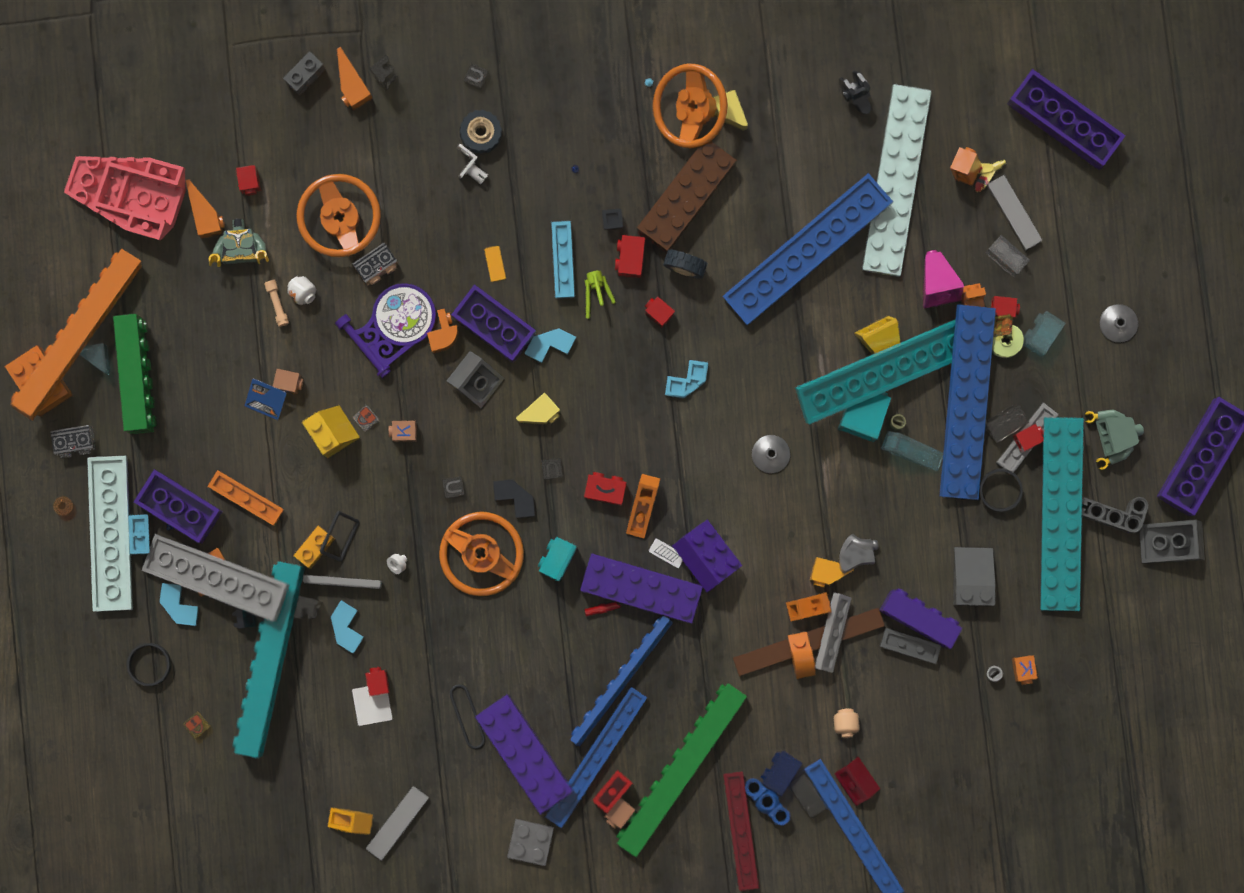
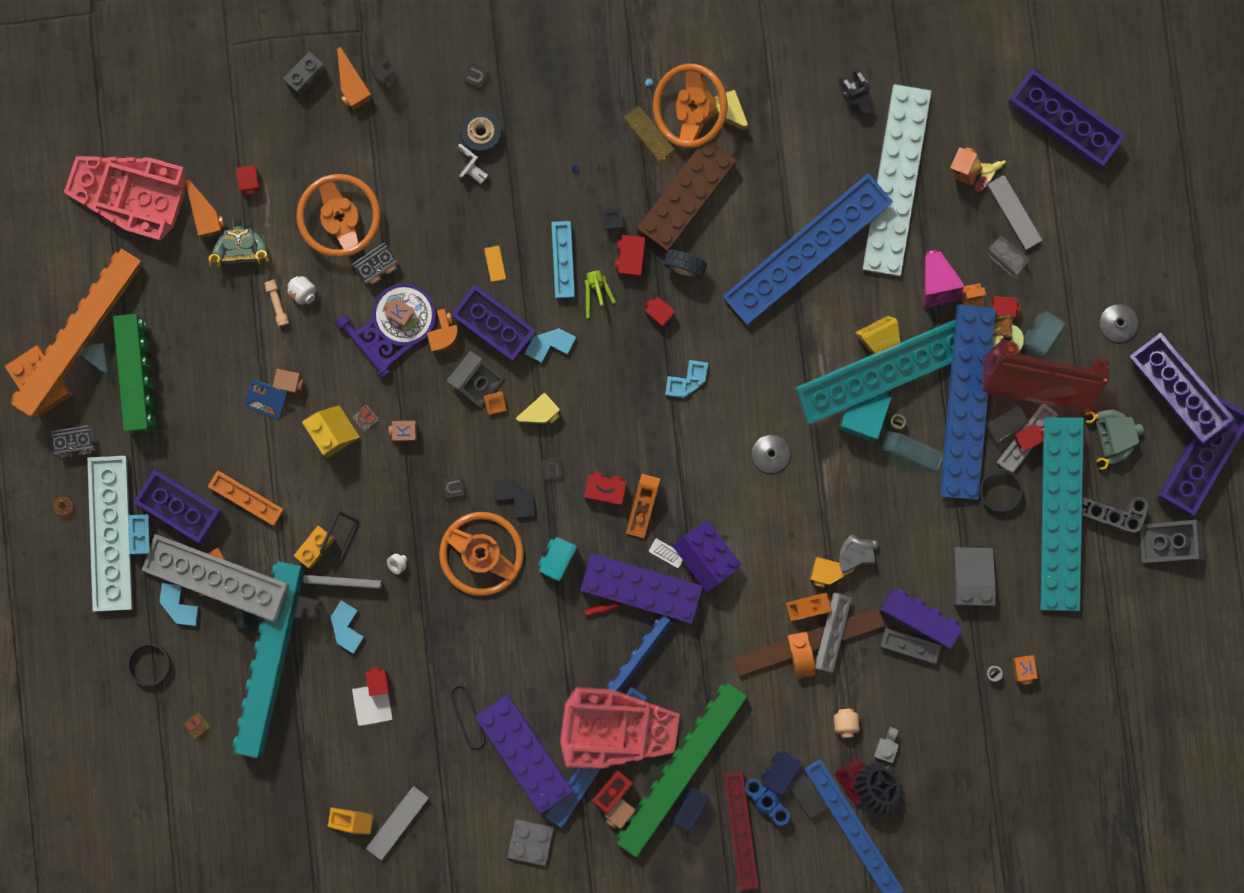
(399, 312): none -> nougat brick
(495, 403): none -> orange tile
(614, 728): none -> coral wedge
(649, 133): none -> clear yellow plate
(690, 808): none -> clear blue brick
(878, 788): none -> black gear
(886, 747): none -> light grey plate
(1042, 380): none -> clear red windscreen
(1182, 390): none -> brick

